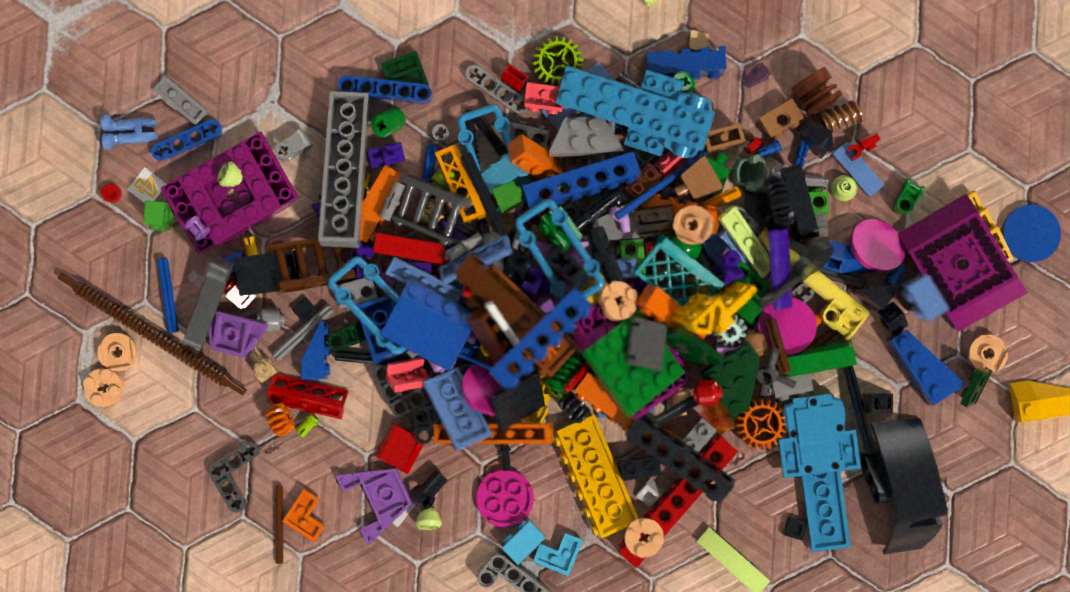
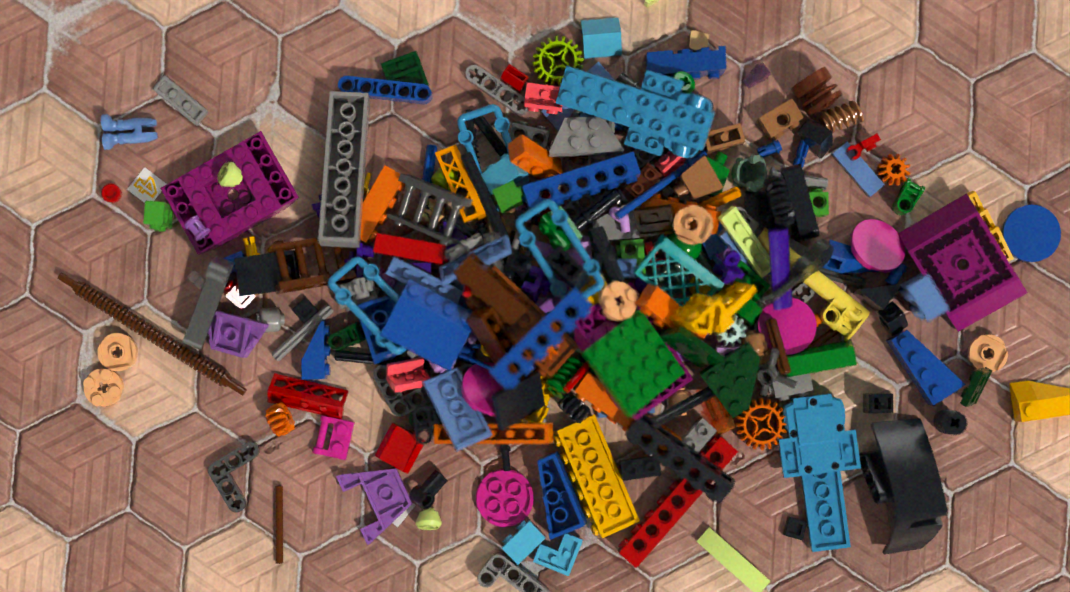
(167, 295): blue axle -> none
(187, 142): blue beam -> none
(263, 367): tan axle -> none
(295, 145): light grey piece -> none
(300, 518): orange plate -> none
(310, 421): lime pin -> none
(340, 437): none -> dark pink plate
(360, 288): none -> light grey gear
(386, 155): dark purple hips -> none
(388, 122): green piece -> none
(392, 201): light grey pin -> none
(435, 130): light grey bush -> none
(502, 323): white bar -> none
(560, 500): none -> blue wedge
(601, 38): none -> medium azure slope
(642, 548): light nougat plate -> none
(646, 344): dark grey piece -> none
(650, 493): white slope -> none
(707, 392): red head -> none
(752, 145): red tile -> none
(822, 224): clear beam -> none
(840, 192): yellowish green cone -> none
(859, 409): black axle -> none
(900, 172): none -> orange gear
(950, 422): none -> black piece

